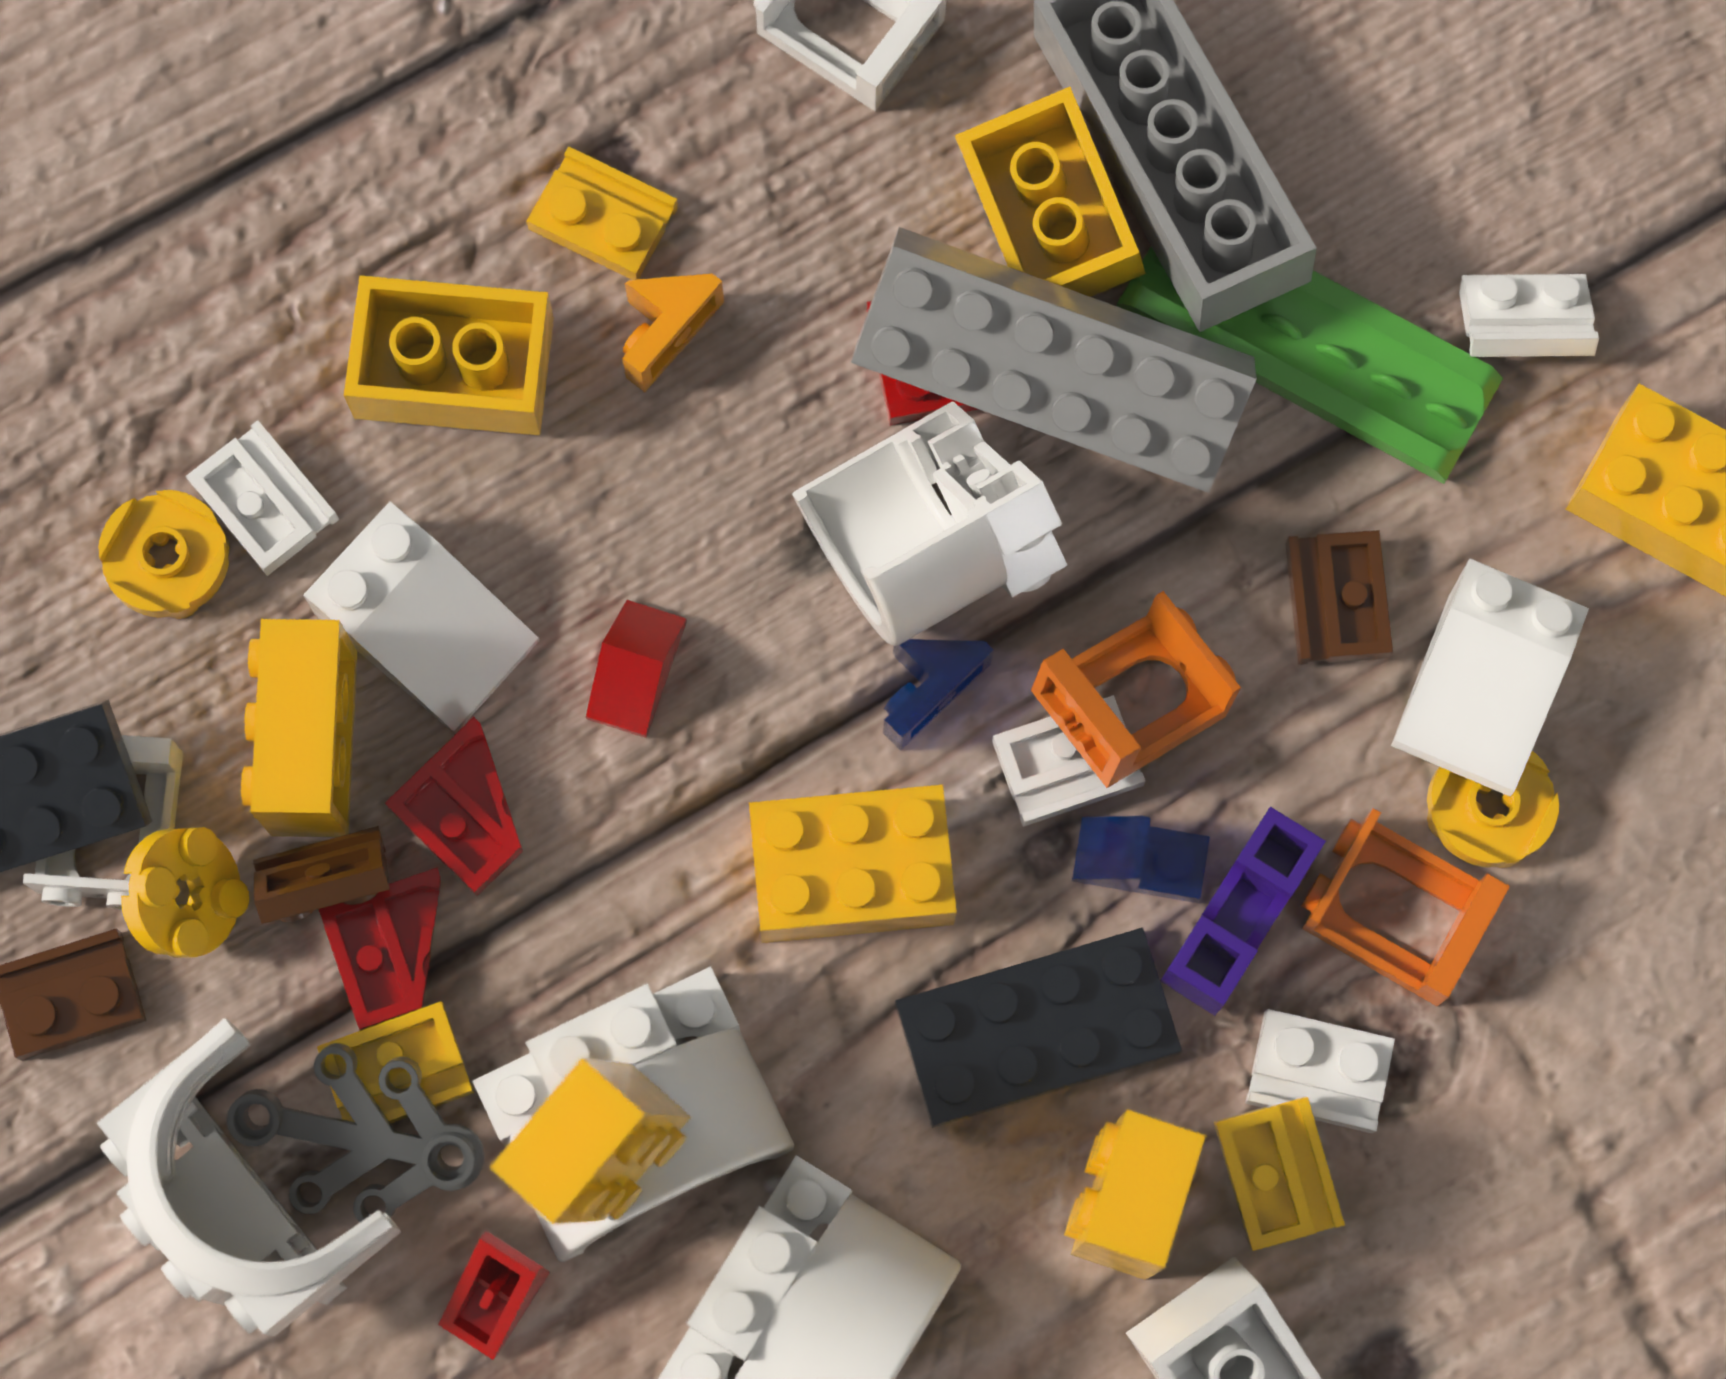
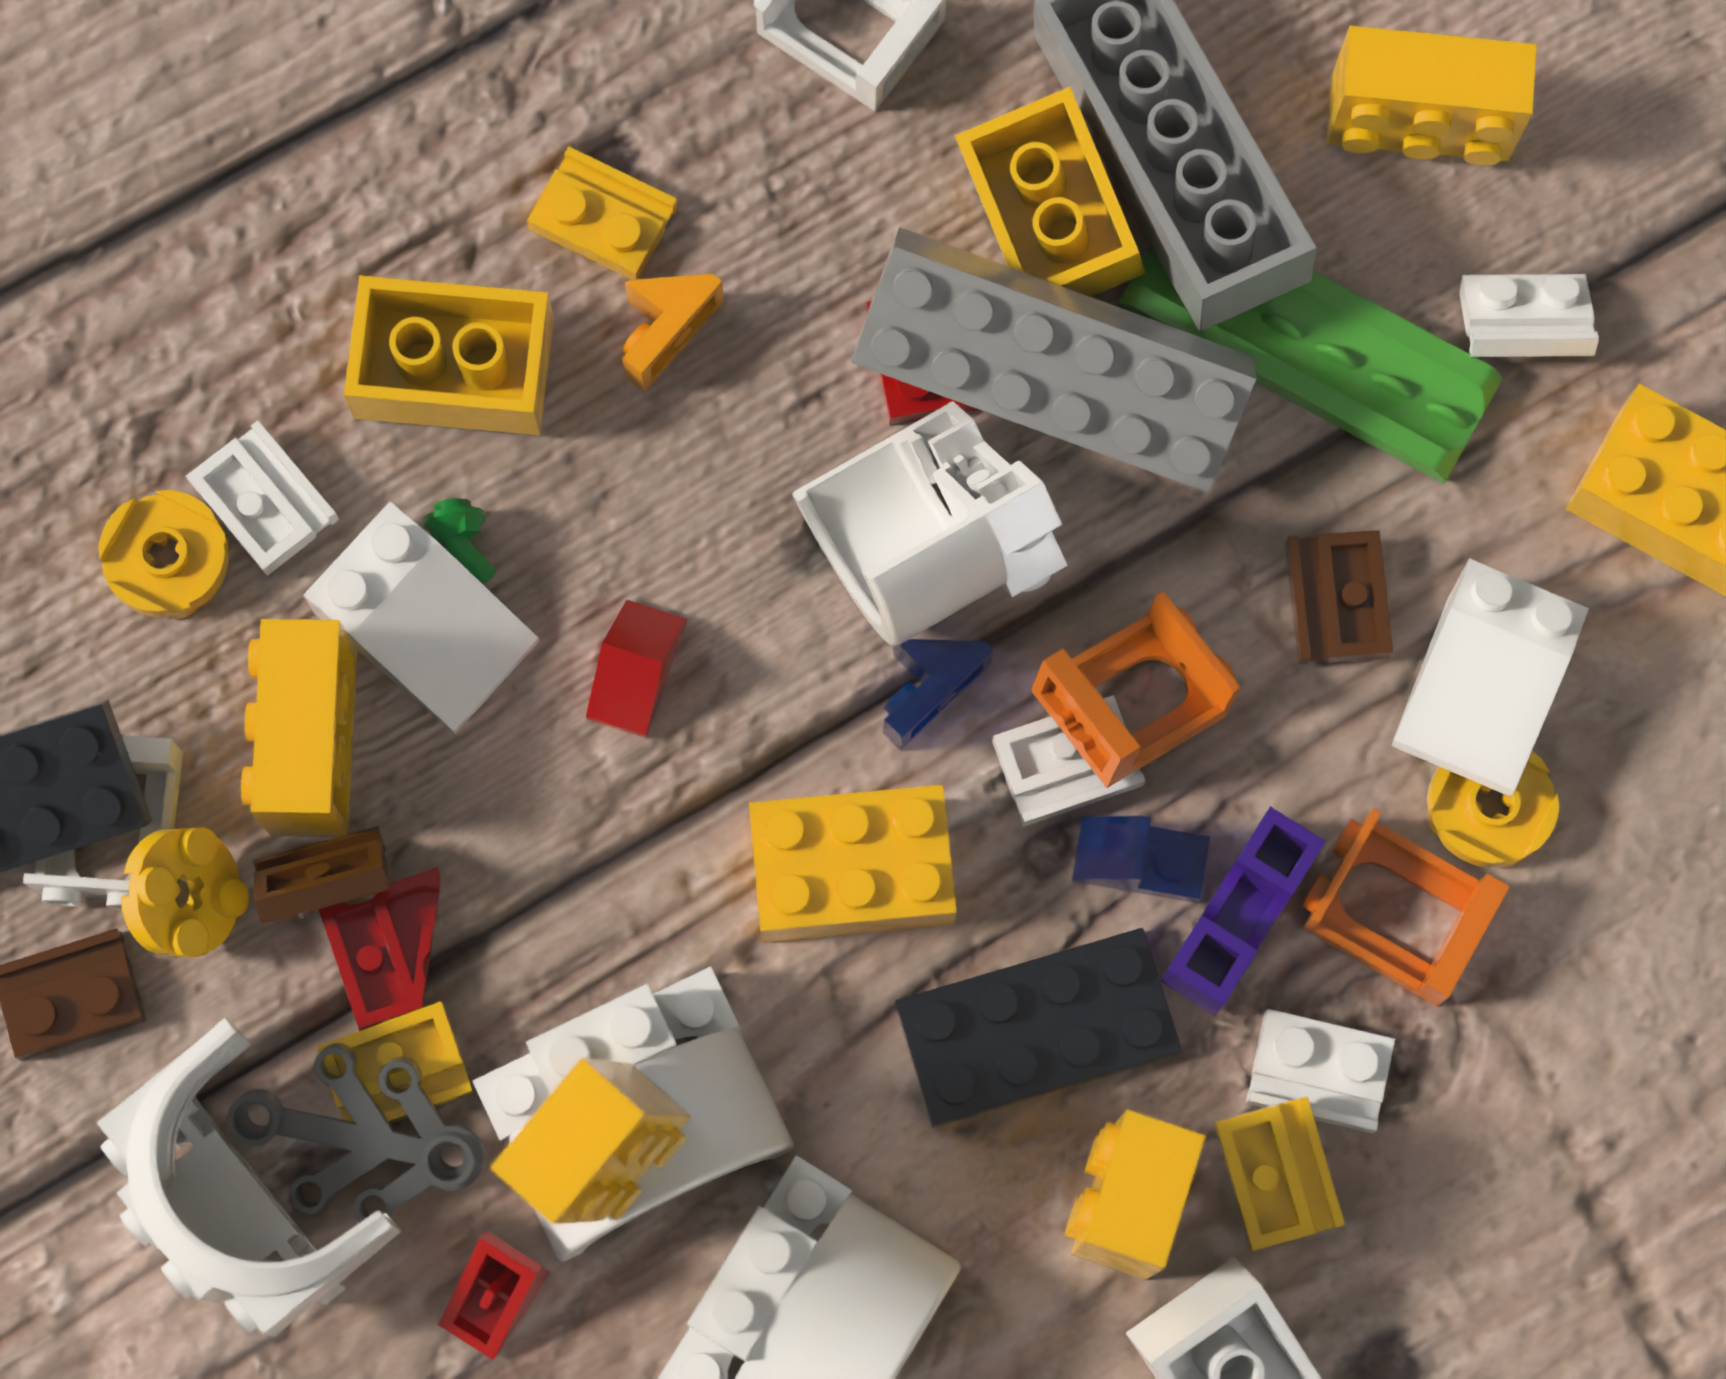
(453, 526): none -> green plate
(461, 809): red wing -> none
(1431, 95): none -> yellow brick

